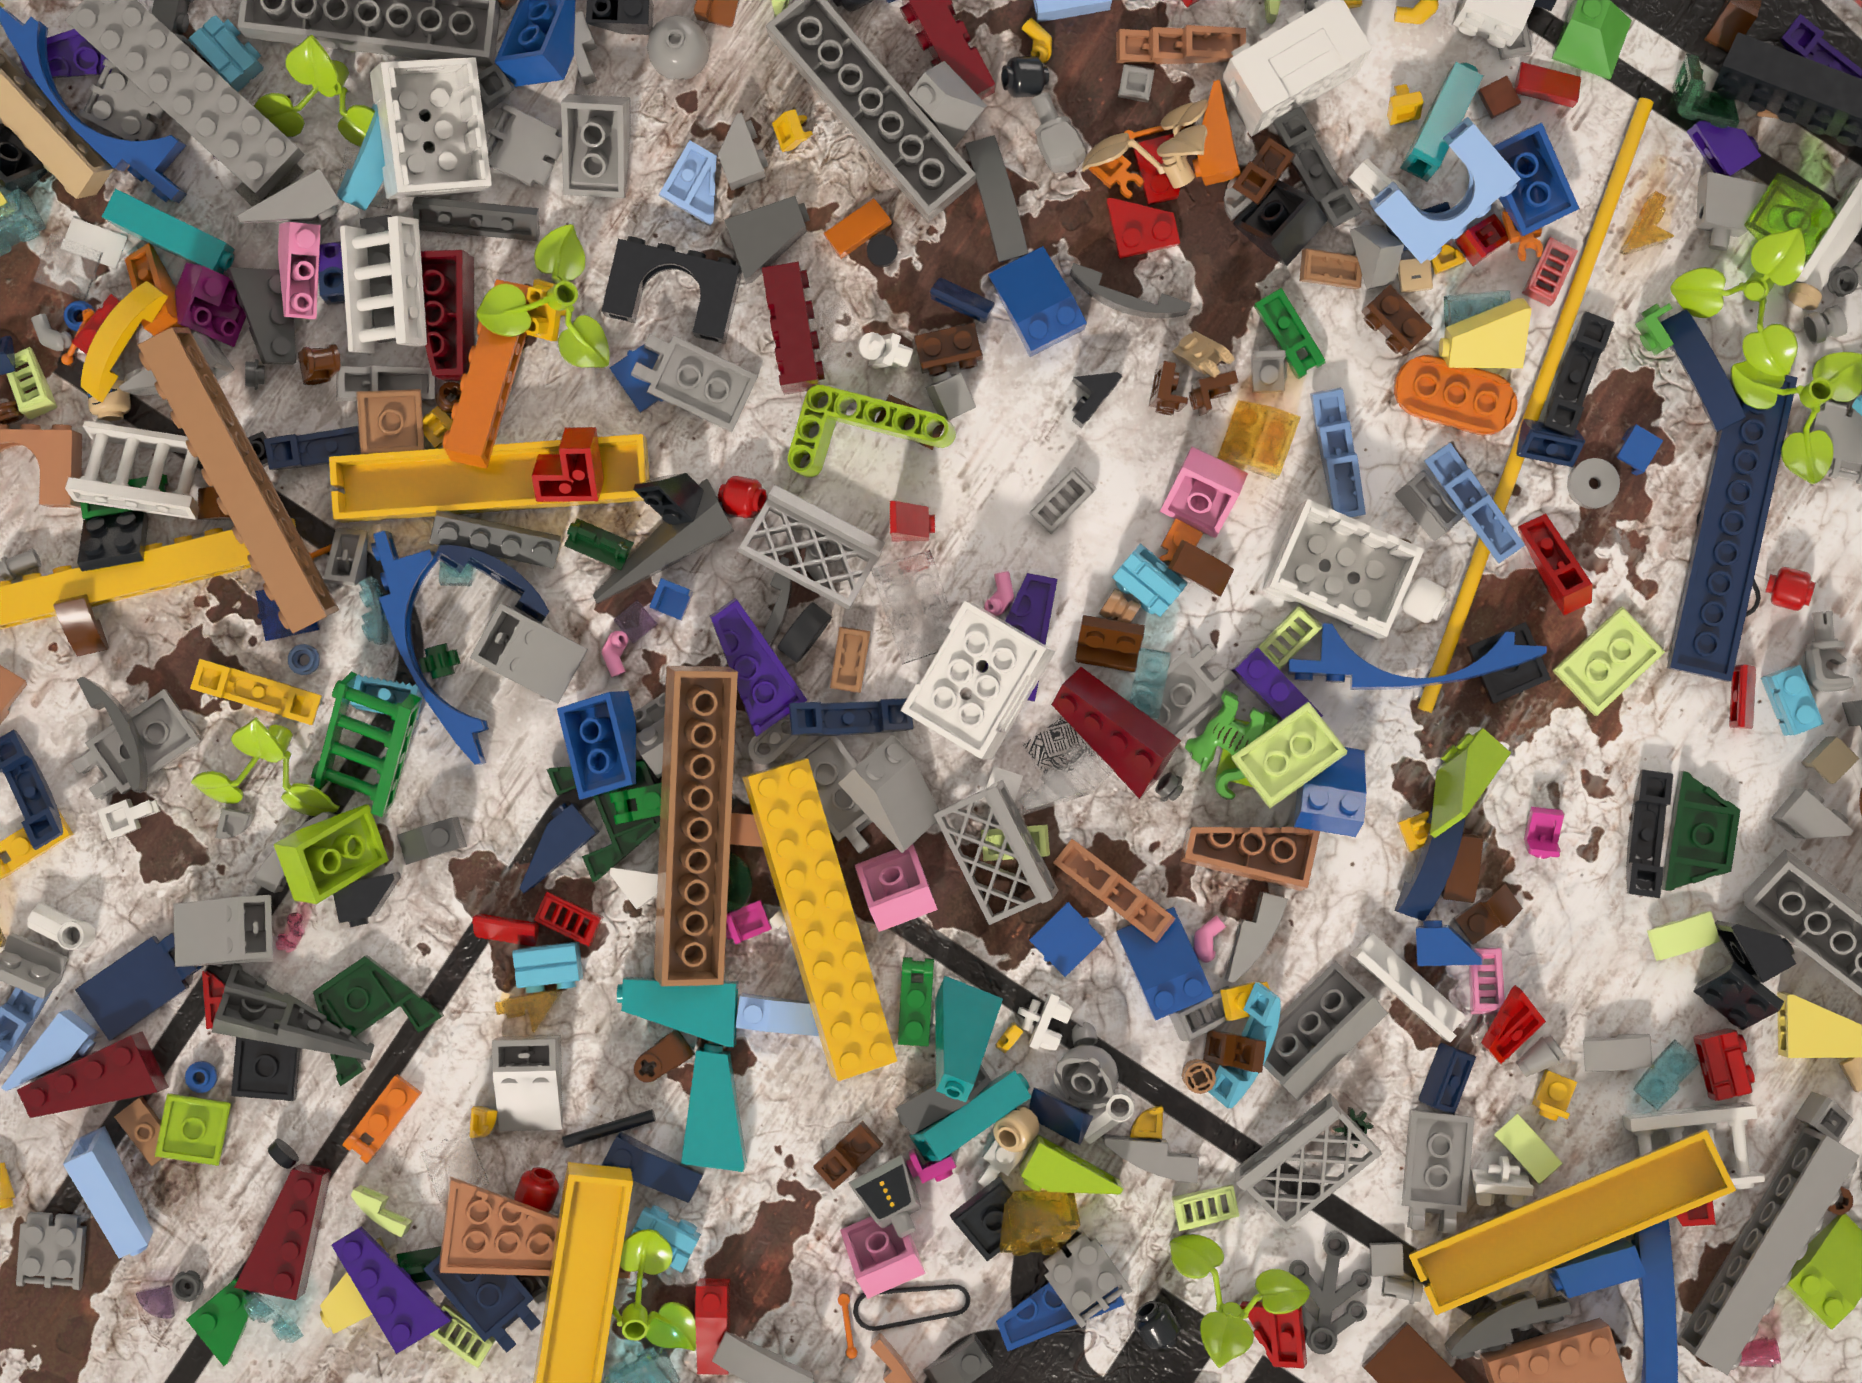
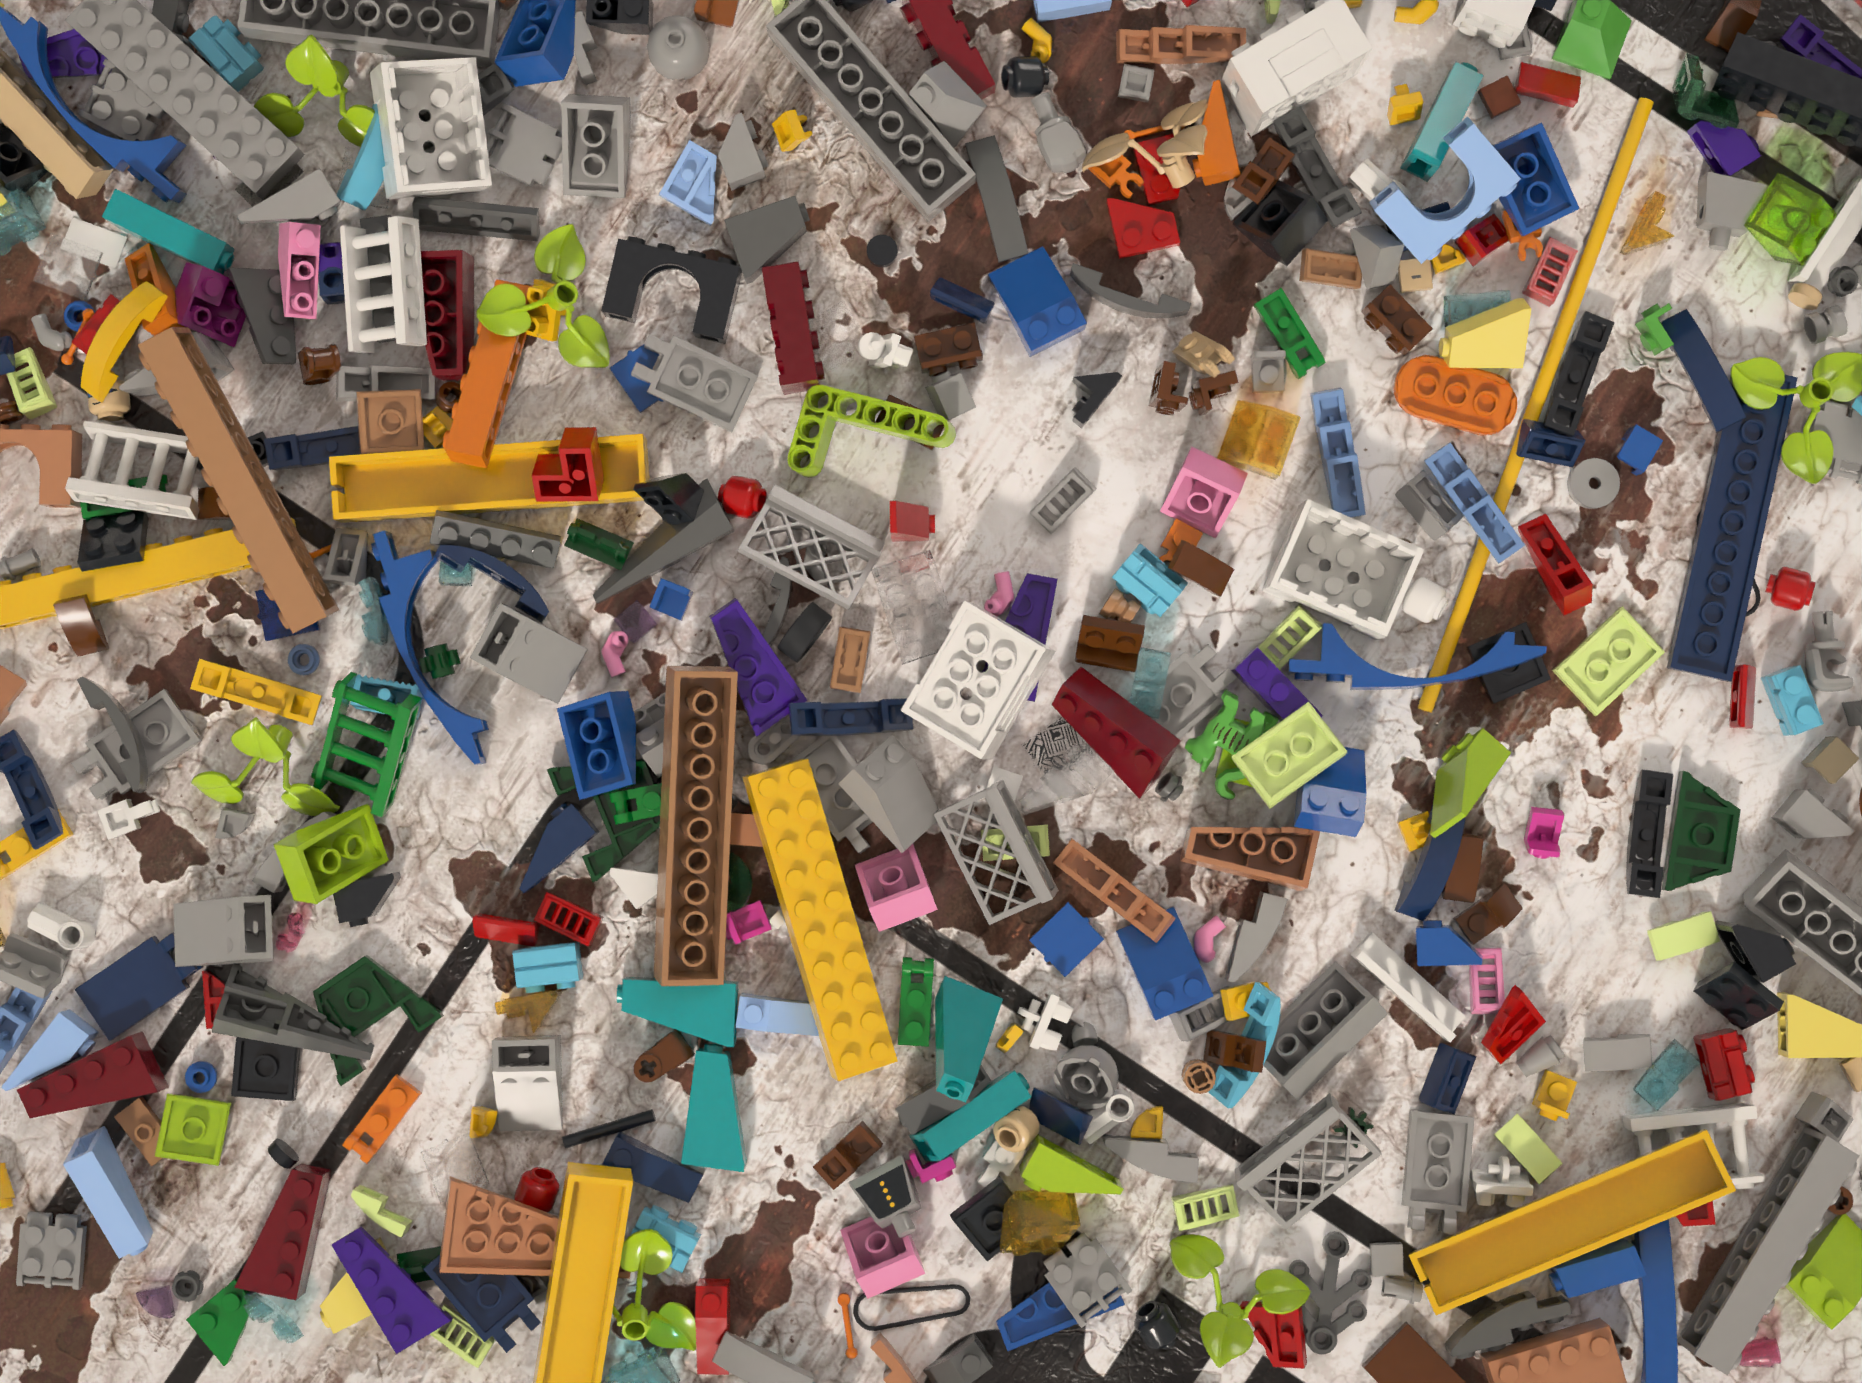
(254, 374): dark grey plate -> none
(431, 840): dark grey slope -> none
(857, 228): orange slope -> none
(1777, 260): lime plant -> none

